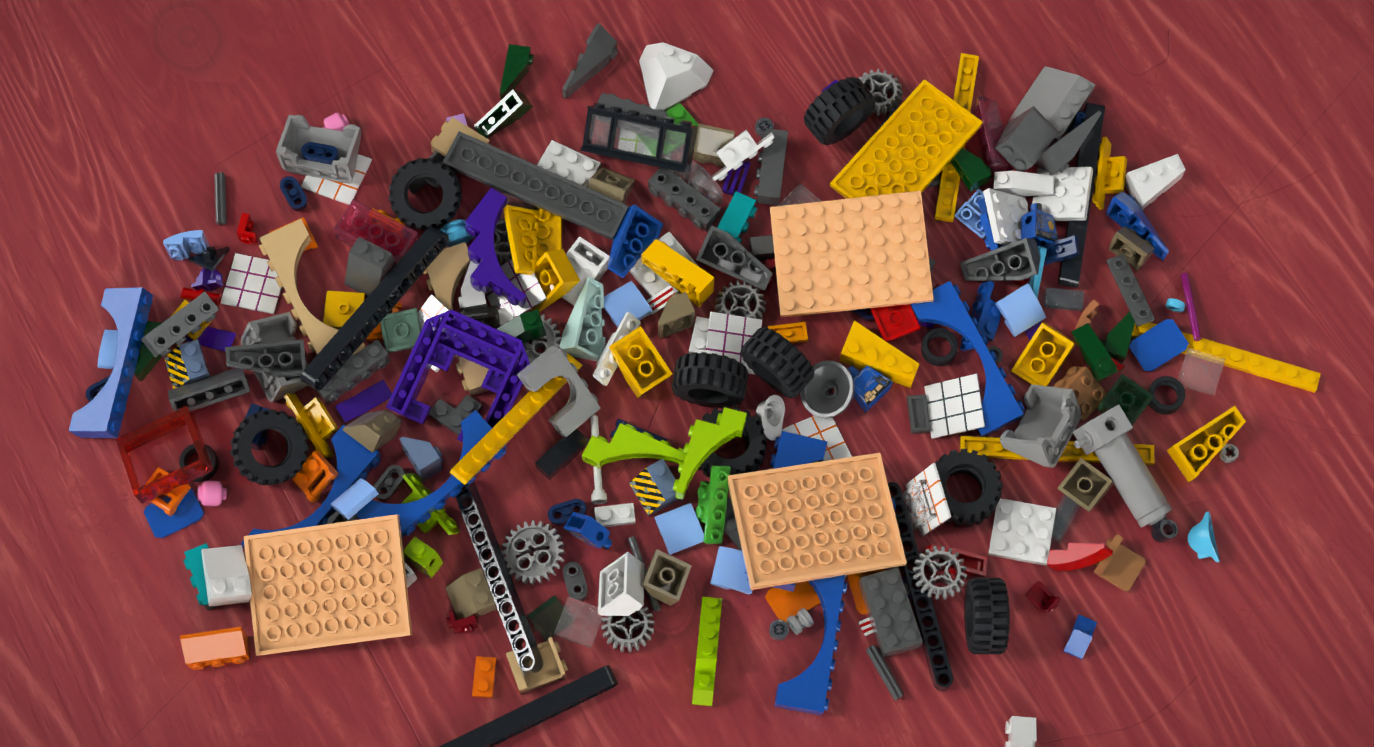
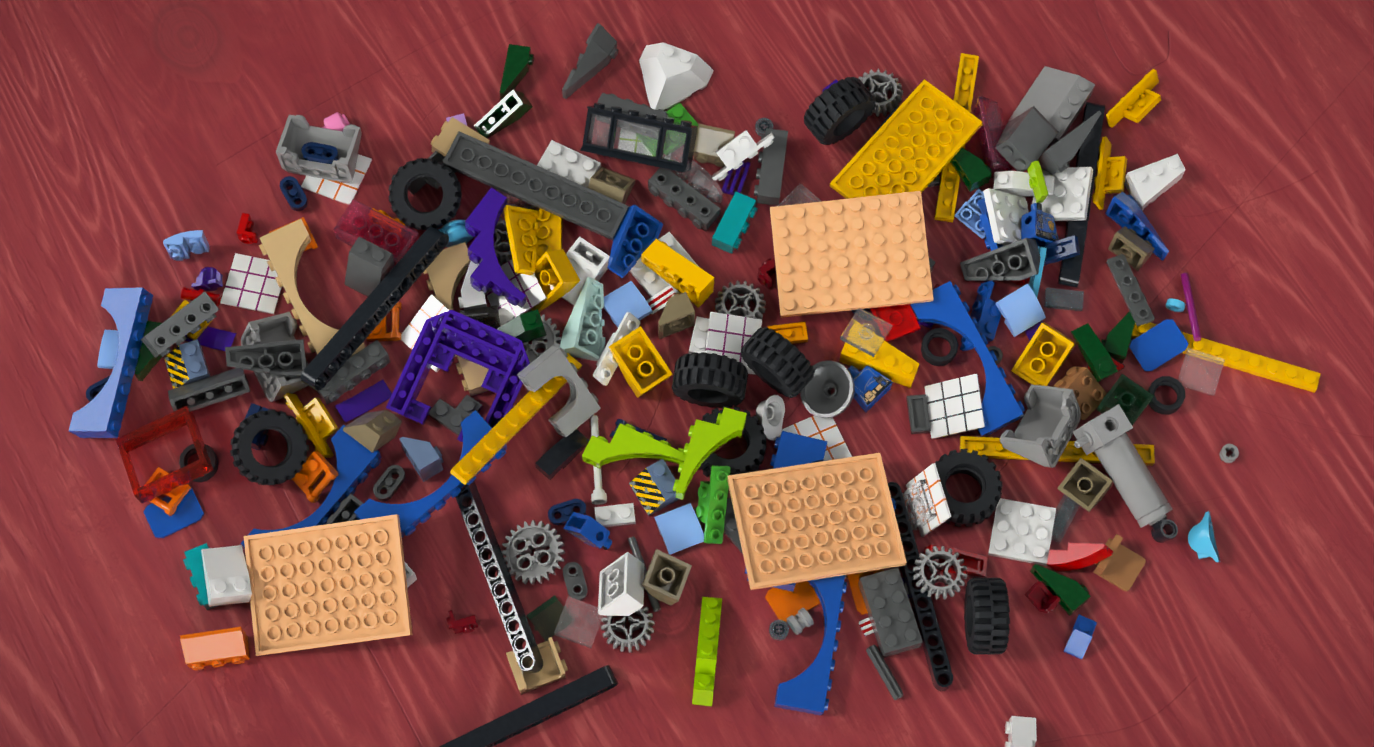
(209, 259): black piece -> none
(211, 493): bright pink head -> none
(220, 199): dark grey axle -> none
(340, 307): yellow plate -> none
(354, 498): light blue slope -> none
(400, 330): sand green tile -> none
(421, 555): lime torso -> none
(440, 516): lime bracket -> none
(471, 595): dark tan slope -> none
(484, 677): orange plate -> none
(728, 256): dark grey wedge -> none
(730, 571): light blue slope -> none
(762, 247): dark grey brick -> none
(866, 332): none -> clear plate
(1037, 181): none -> lime plate
(1069, 591): none -> dark green slope
(1079, 119): dark blue arm -> none
(1088, 314): nougat slope -> none
(1137, 102): none -> yellow bracket
(1201, 446): yellow wedge -> none

